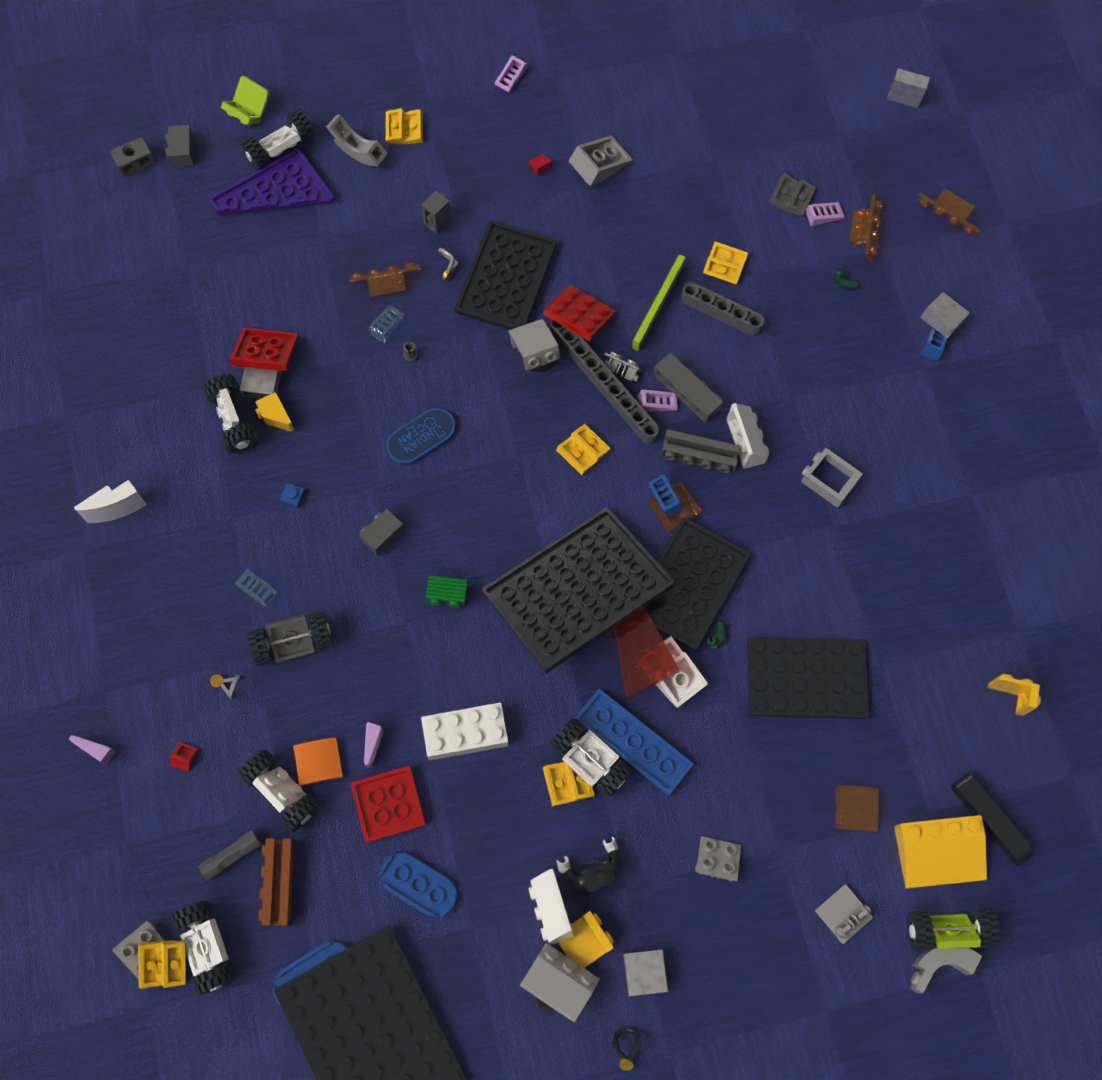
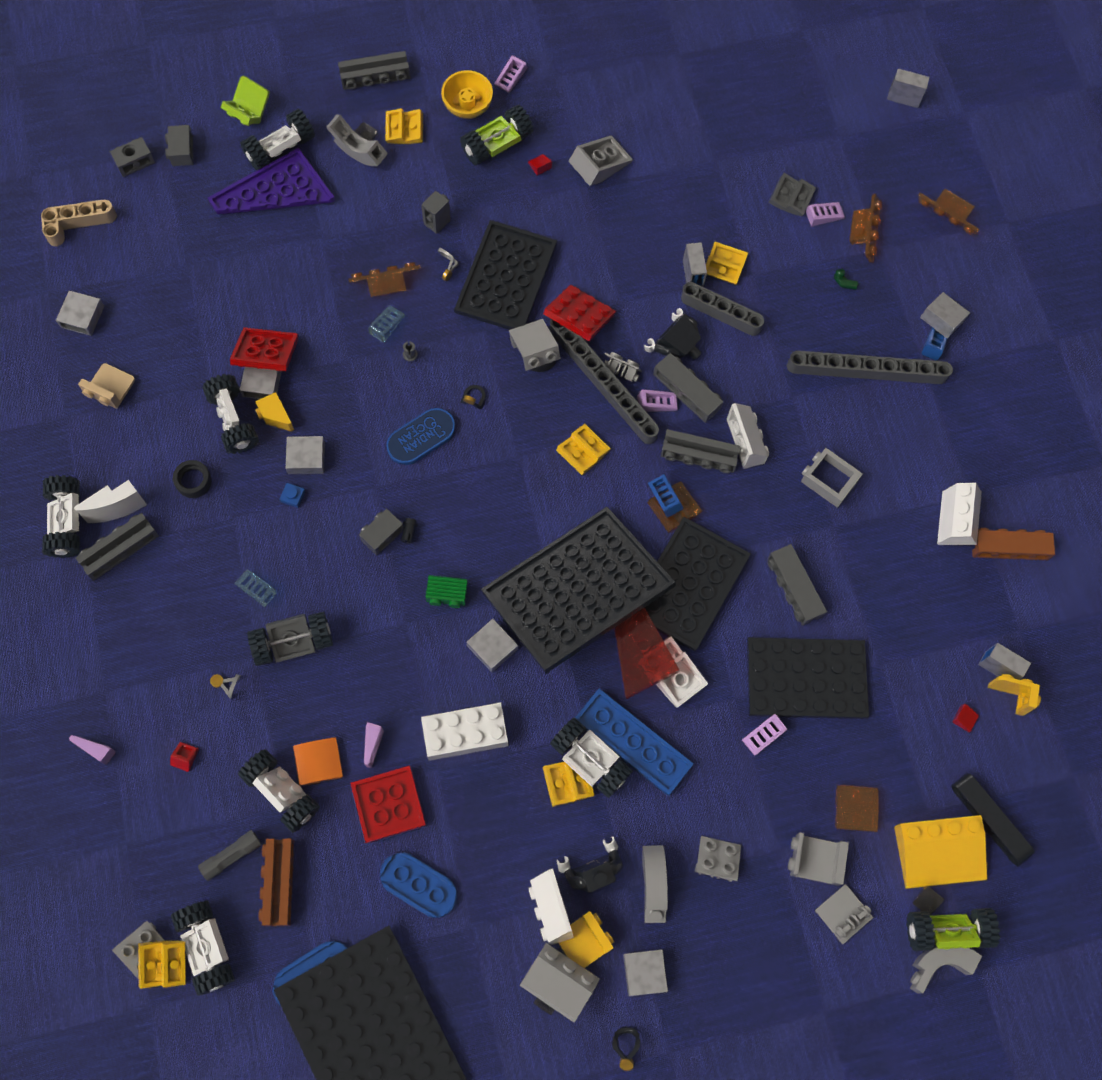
(61, 516): none -> plate
(72, 216): none -> tan beam
(80, 313): none -> flat silver piece
(108, 385): none -> tan bracket
(116, 546): none -> dark grey brick
(188, 466): none -> black tyre
(305, 455): none -> flat silver piece
(366, 131): none -> clear smoke plate
(374, 70): none -> dark grey brick
(409, 529): none -> black pin
(467, 94): none -> yellow piece
(470, 400): none -> black piece
(492, 645): none -> flat silver piece
(496, 135): none -> plate
(655, 884): none -> light grey arch
(658, 302): lime tile -> none
(678, 338): none -> black torso
(694, 264): none -> flat silver piece
(719, 637): dark green arm -> none
(776, 722): none -> lavender slope
(796, 584): none -> dark grey brick
(818, 859): none -> light grey panel
(877, 364): none -> dark grey beam
(928, 900): none -> clear smoke slope
(959, 515): none -> white slope
(965, 718): none -> red slope
(1003, 661): none -> flat silver piece
(1014, 544): none -> dark orange brick

